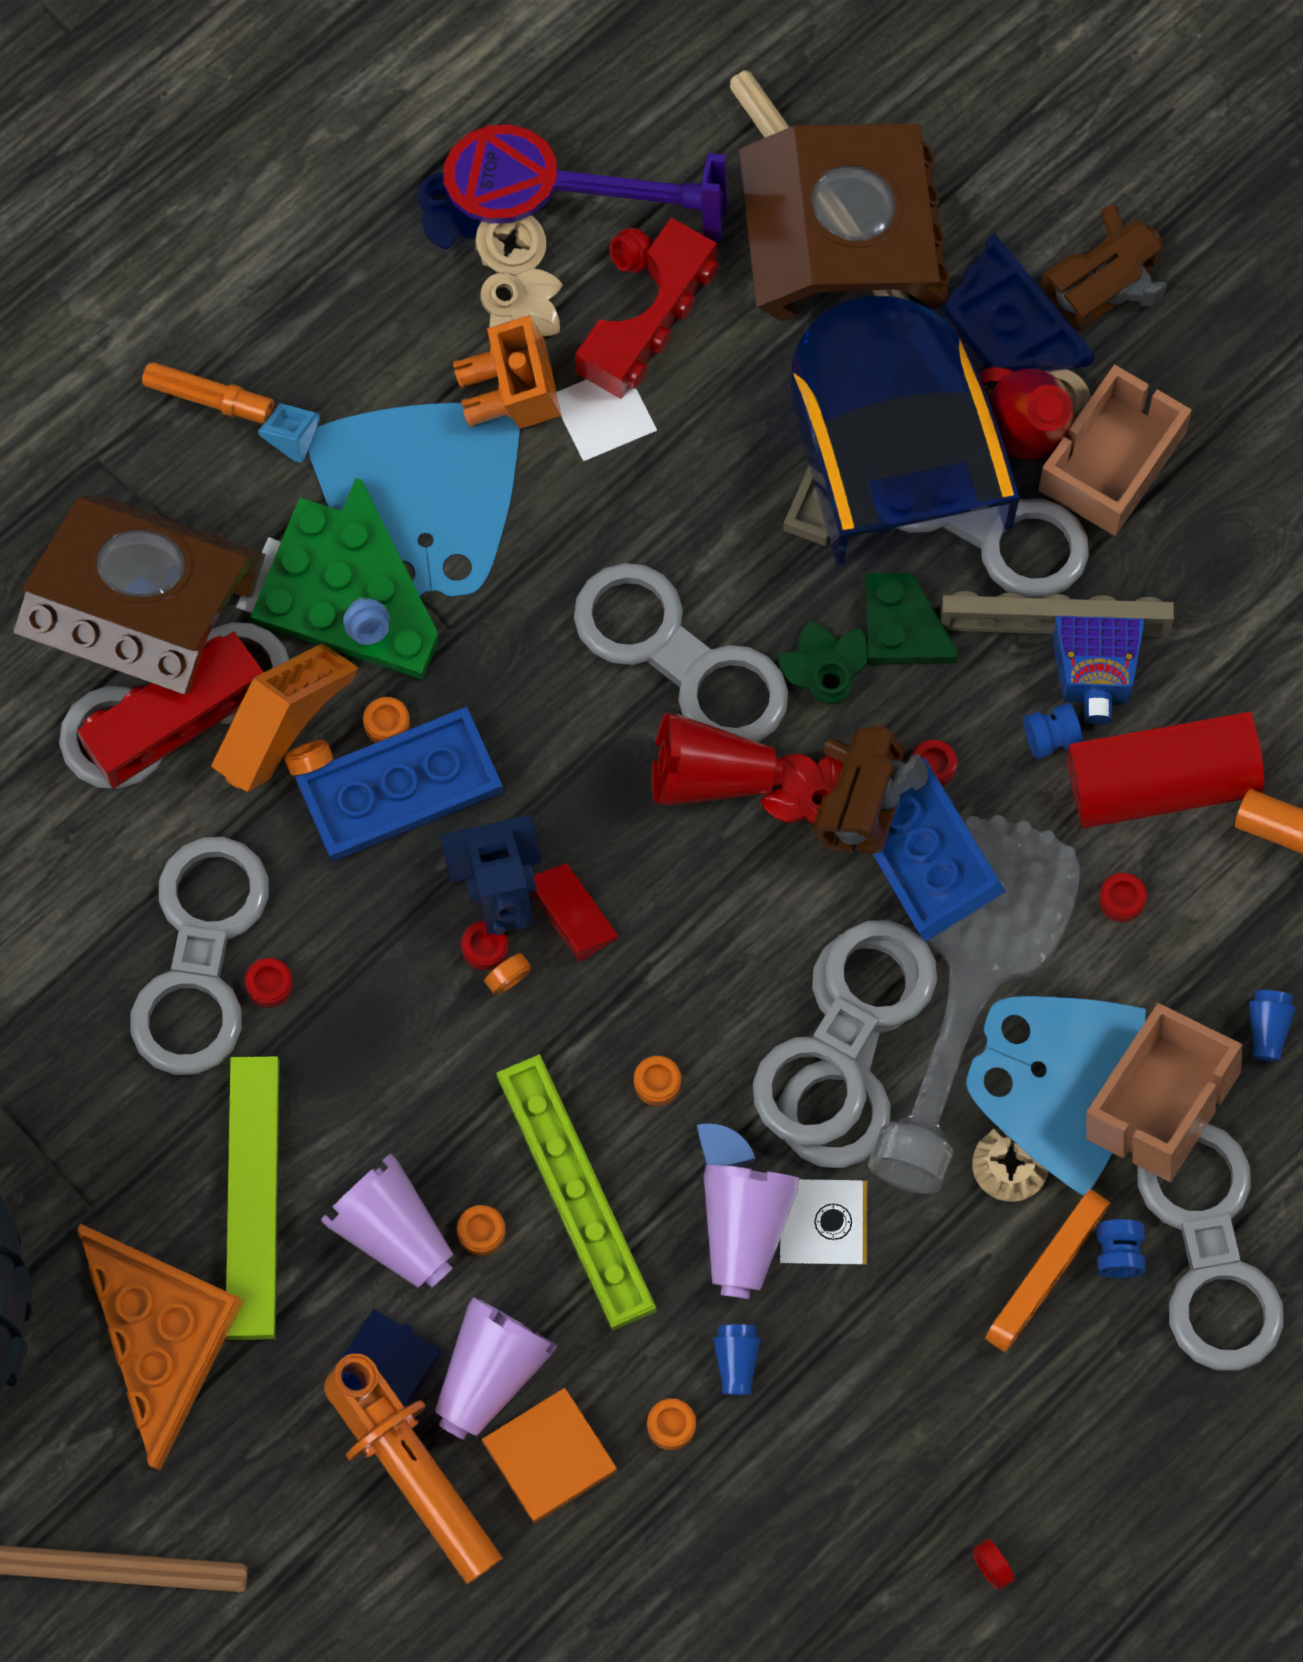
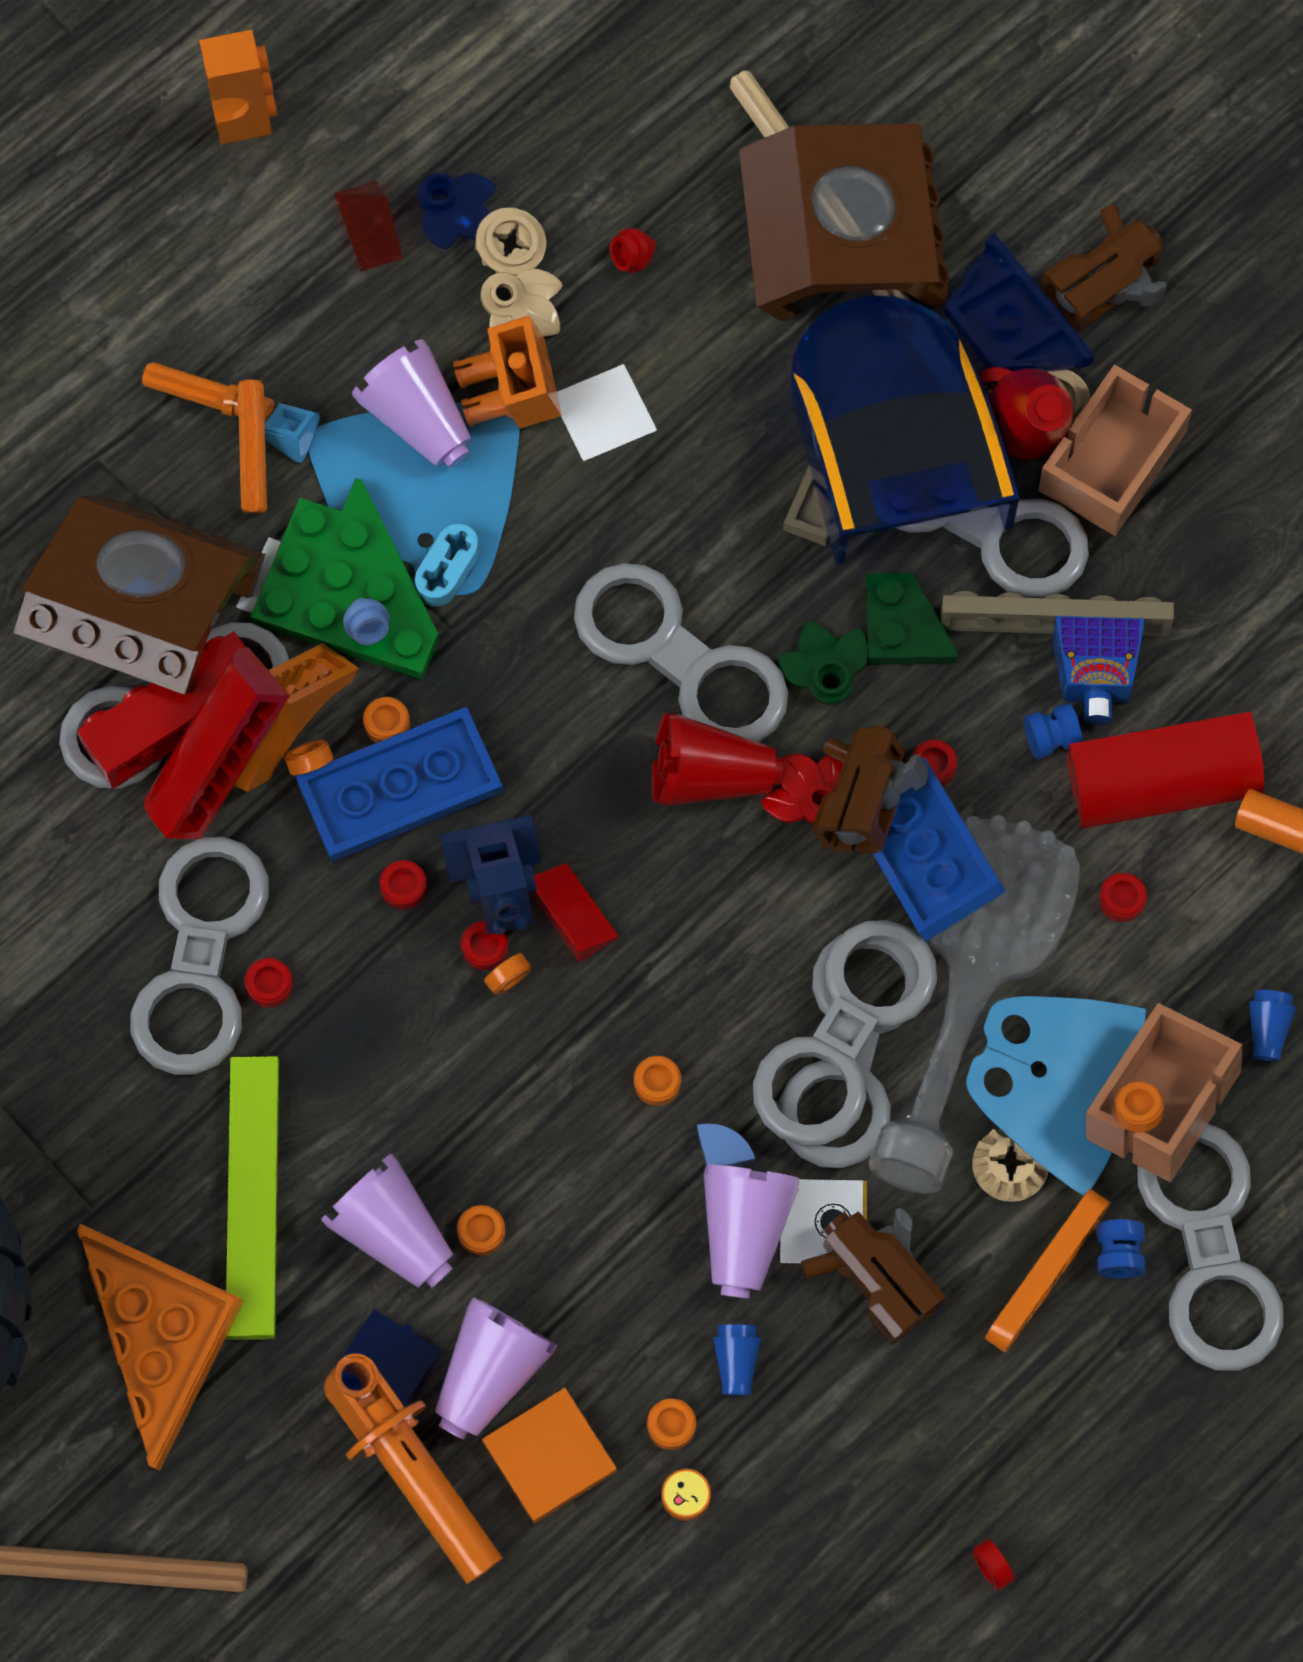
(215, 747): none -> red brick
(239, 86): none -> orange arch
(252, 446): none -> orange axle
(369, 225): none -> clear red slope
(403, 884): none -> red tile
(417, 405): none -> lavender cone
(438, 560): none -> medium azure beam
(512, 172): dark purple piece -> none
(576, 1192): lime tile -> none
(618, 351): red arch -> none
(686, 1494): none -> light yellow tile
(881, 1269): none -> reddish brown piece
(1139, 1106): none -> orange tile

